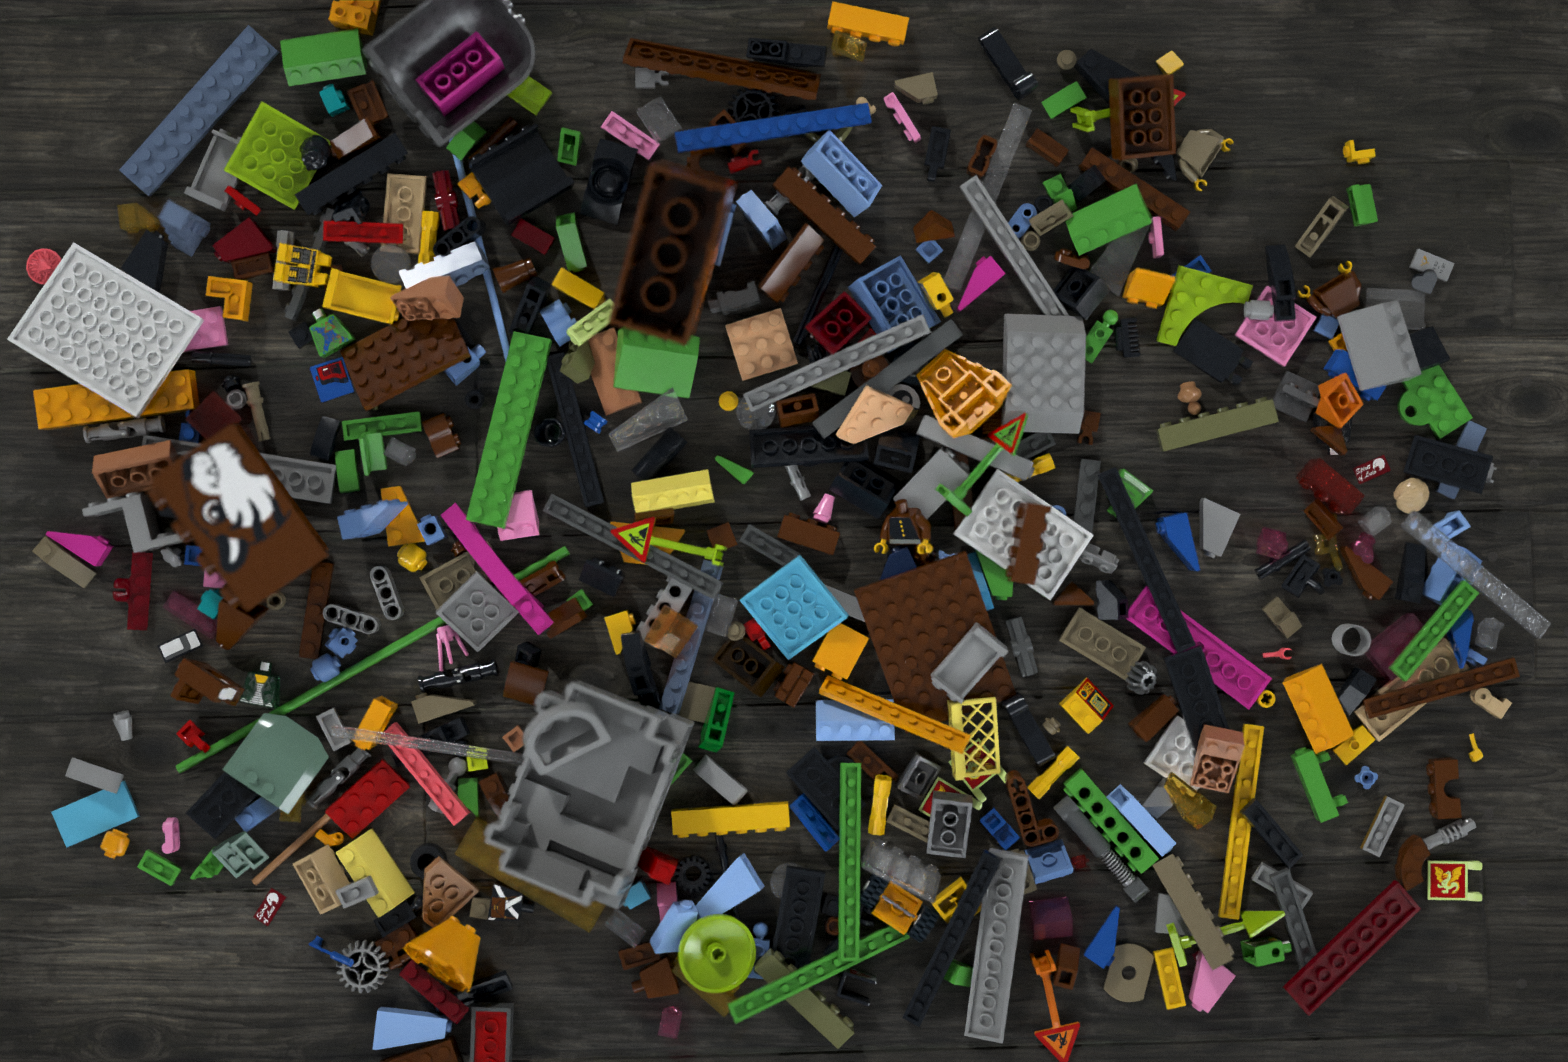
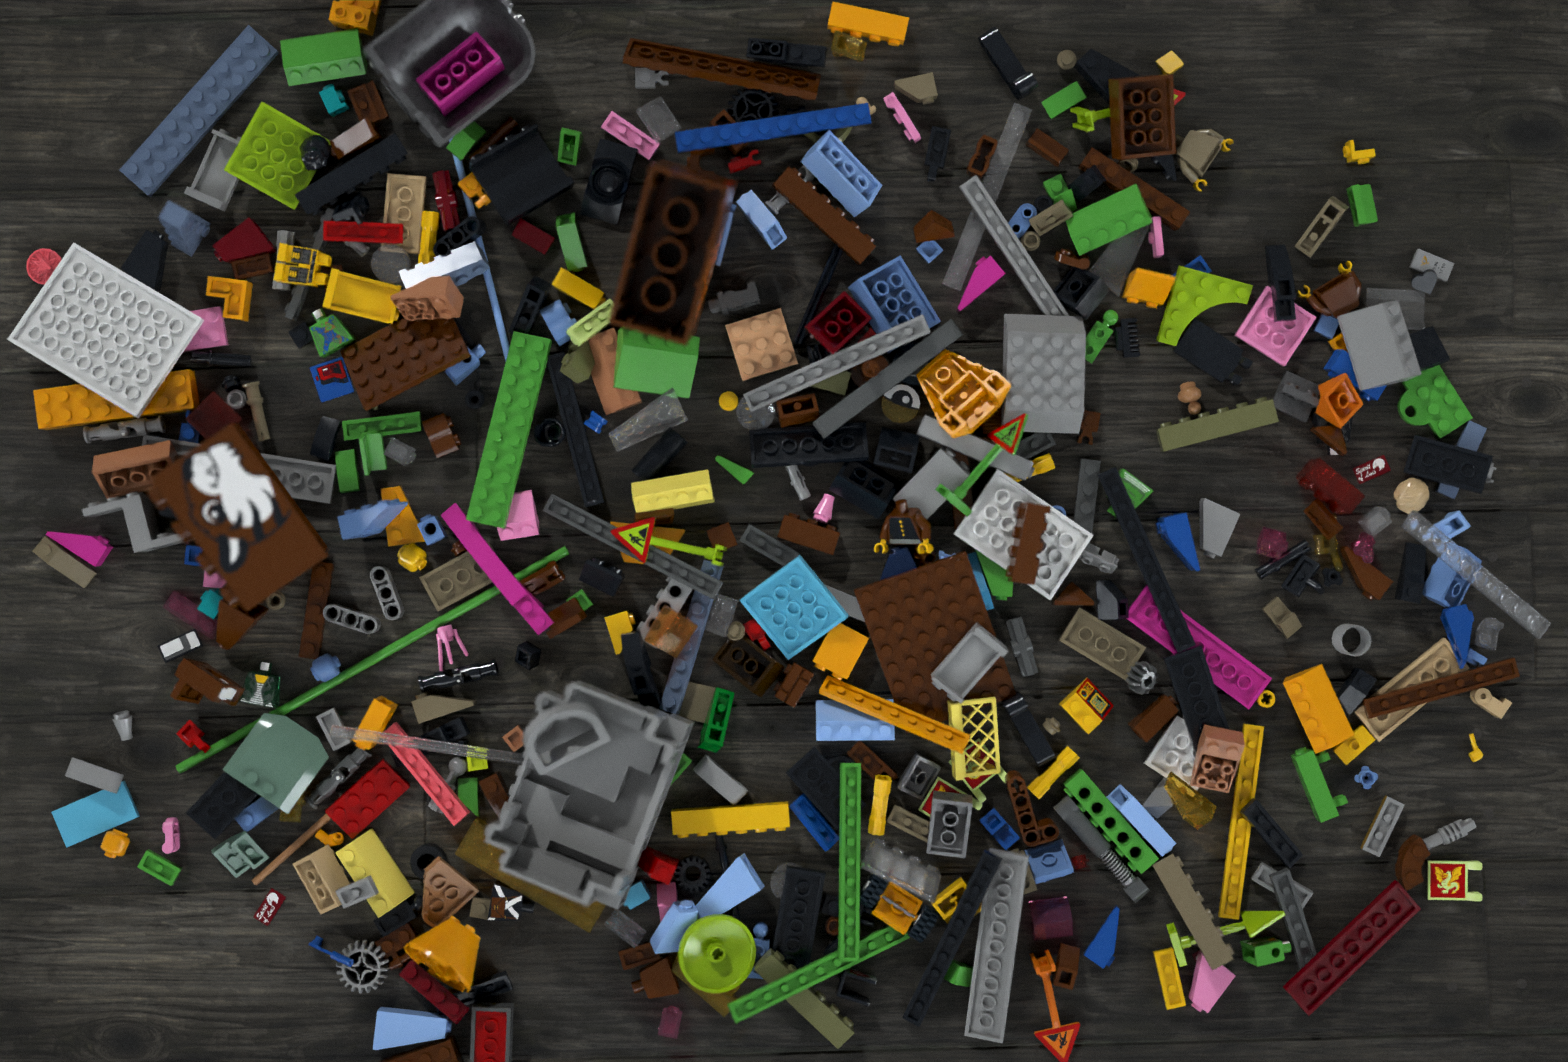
(136, 217): clear yellow slope -> none
(136, 591): dark red plate -> none
(172, 556): light grey plant -> none
(208, 868): bright green slope -> none
(241, 201): red plate -> none
(335, 644): medium blue brick -> none
(477, 611): light grey plate -> none
(514, 274): reddish brown plant -> none
(524, 682): reddish brown slope -> none
(530, 95): lime plate -> none
(791, 264): reddish brown slope -> none
(873, 415): light nougat plate -> none
(931, 287): yellow torso -> none
(1132, 989): dark tan piece -> none
(1167, 914): light grey tile -> none
(1258, 310): light grey brick -> none
(1280, 653): coral hand -> none
(1392, 642): clear pink brick -> none
(1433, 630): bright green plate -> none
(1440, 772): reddish brown arch -> none

